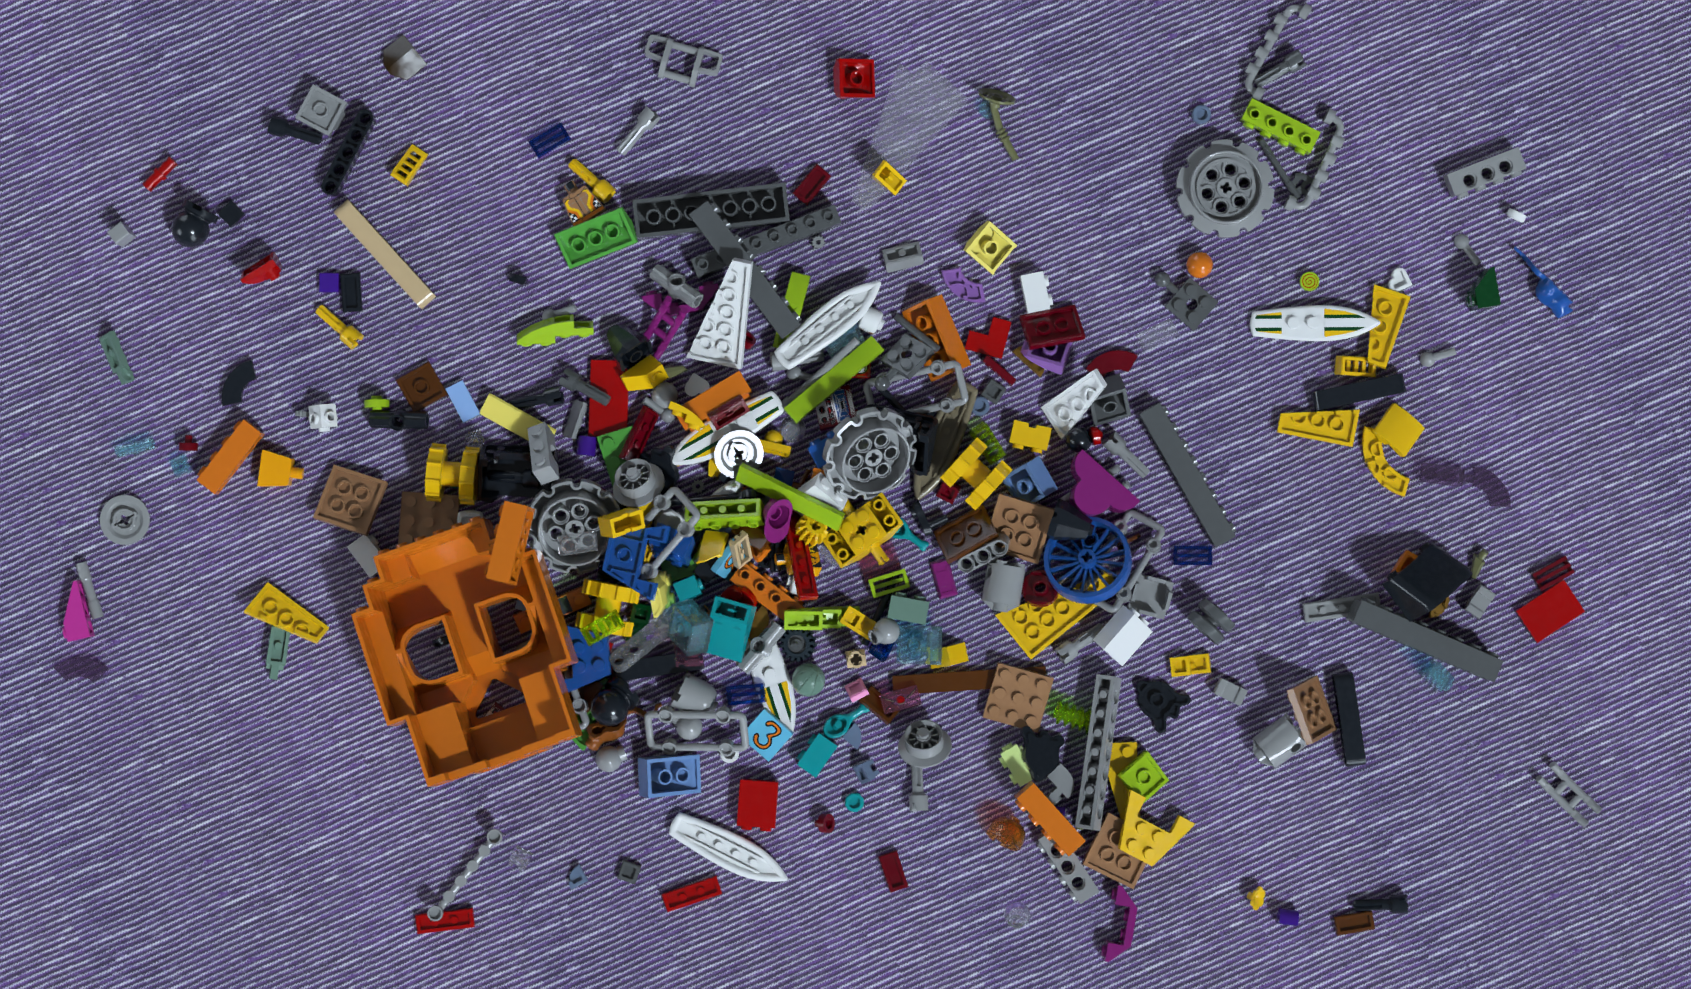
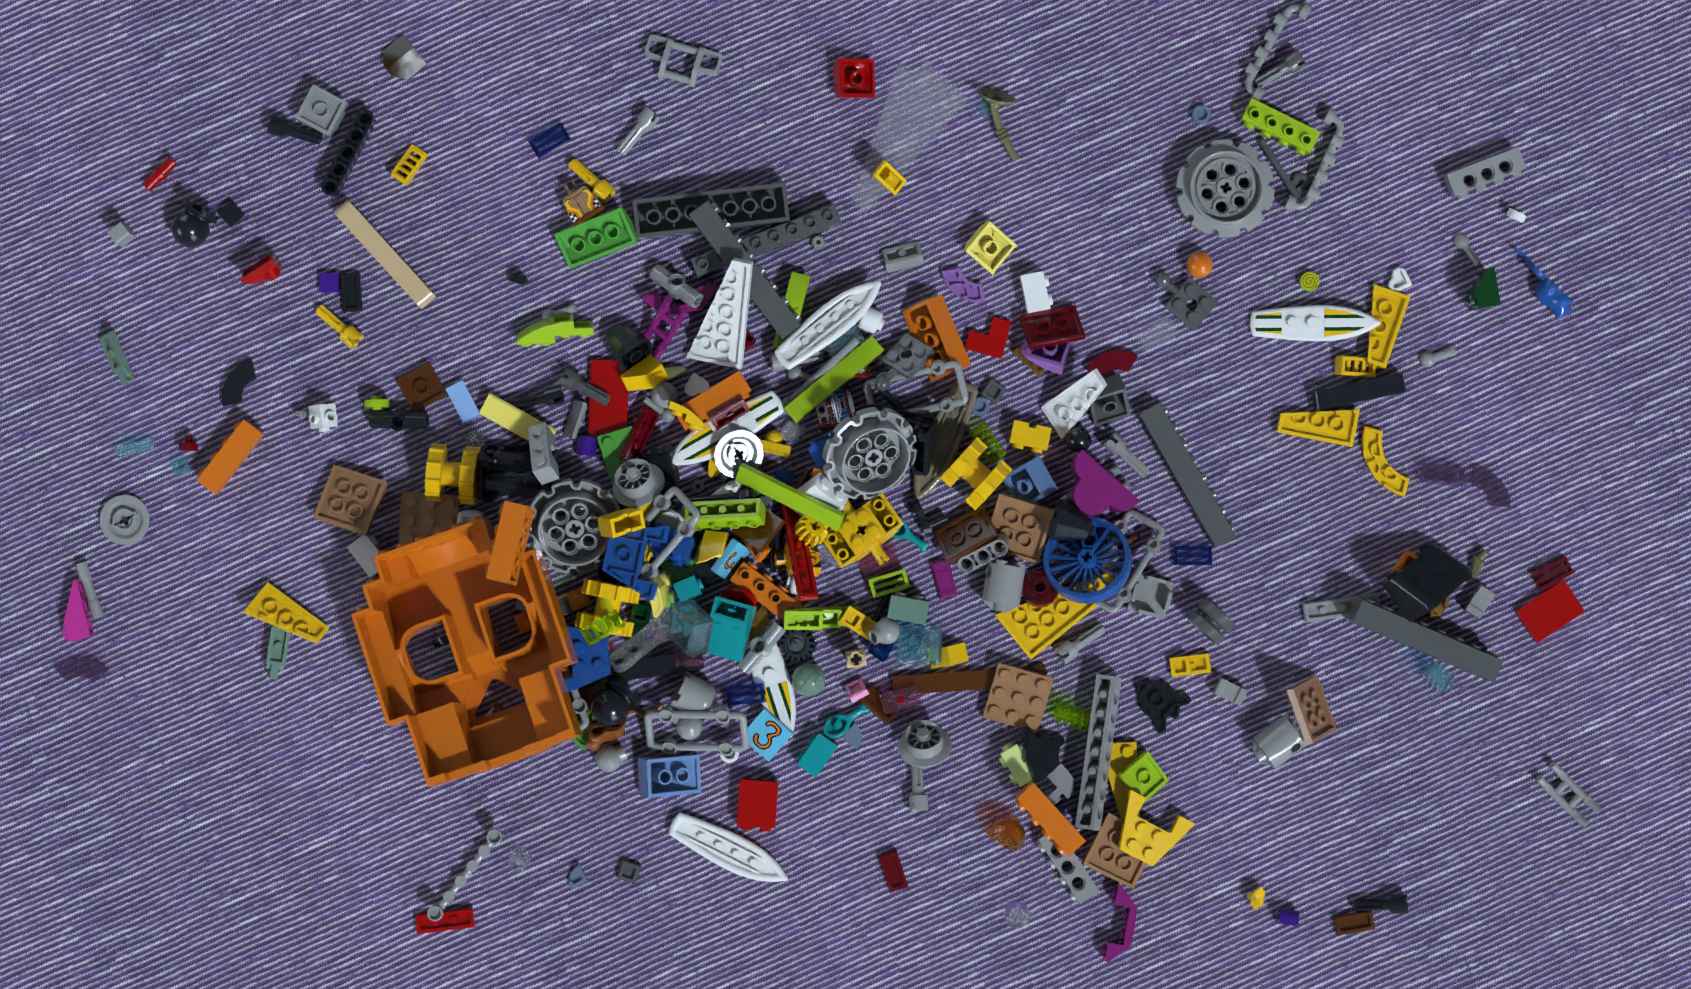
(277, 470): light orange torso -> none
(577, 543): clear tile -> none
(692, 893): red tile -> none
(737, 550): tan tile -> none
(777, 519): magenta piece -> none
(811, 184): dark red tile -> none
(825, 823): dark red tile -> none
(854, 802): teal tile -> none
(865, 772): sand blue tile -> none
(916, 332): dark grey bar -> none
(948, 493): dark red tile -> none
(1001, 372): dark red tile -> none
(1096, 435): red tile -> none
(1123, 634): white brick -> none
(1349, 719): black beam -> none
(1398, 429): yellow slope -> none

